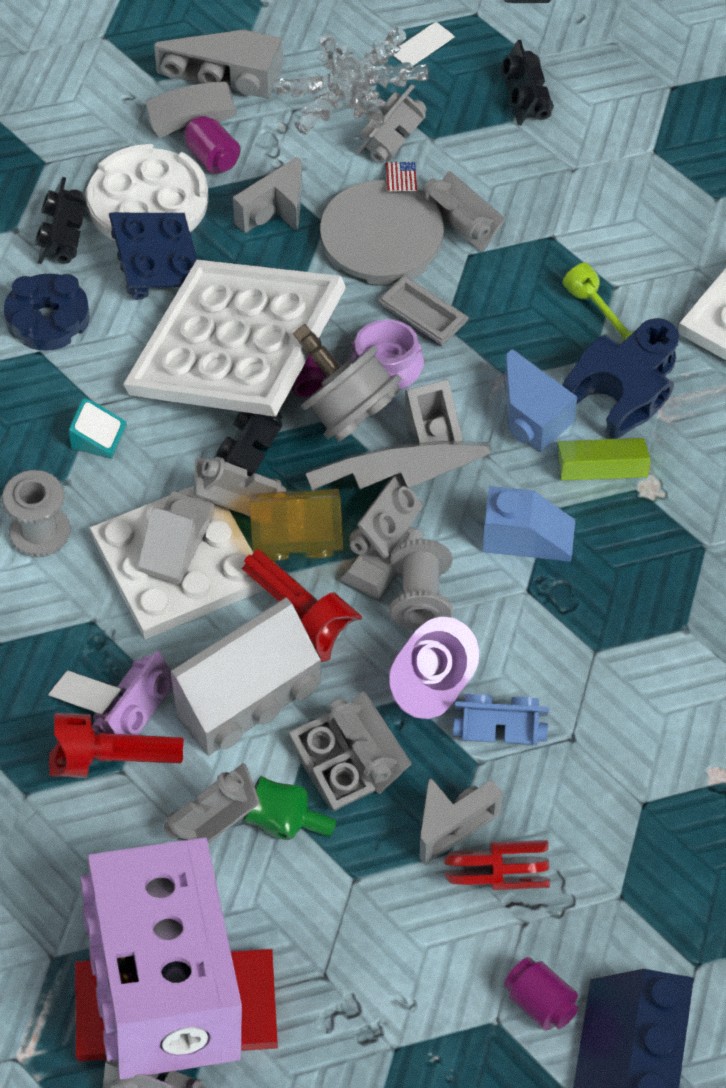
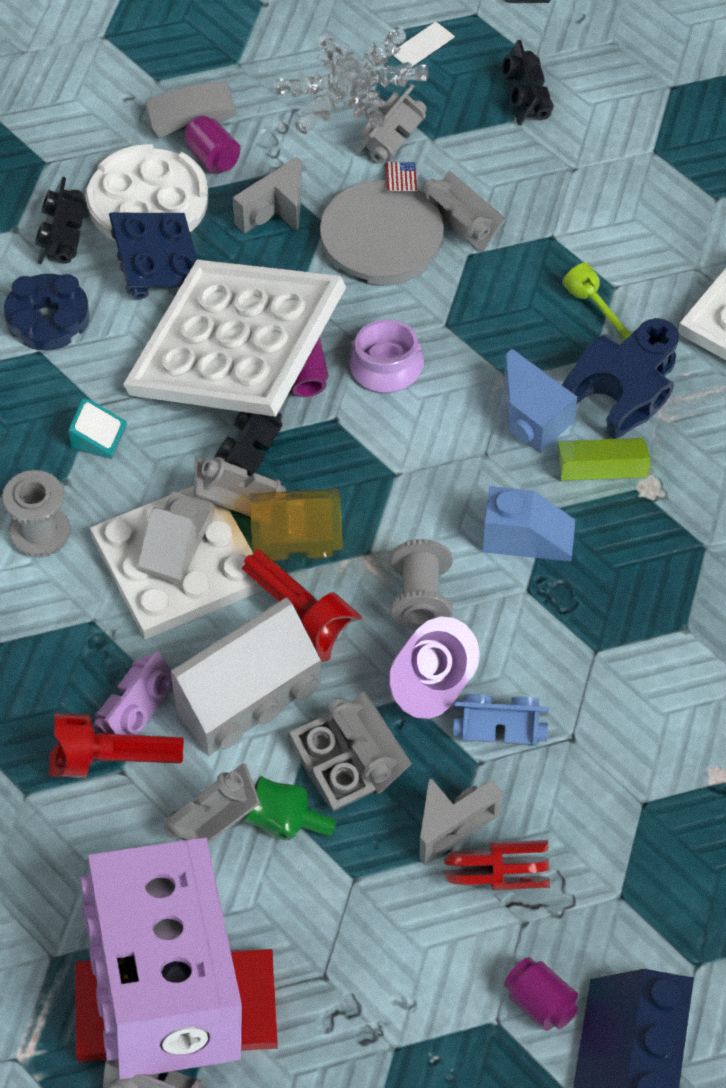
(84, 692): white sticker -> none
(239, 57): light grey slope -> none
(350, 389): light grey wheel -> none
(371, 572): light grey tile -> none
(386, 519): light grey hinge -> none
(415, 461): light grey slope -> none
(422, 310): light grey tile -> none
(432, 413): light grey slope -> none

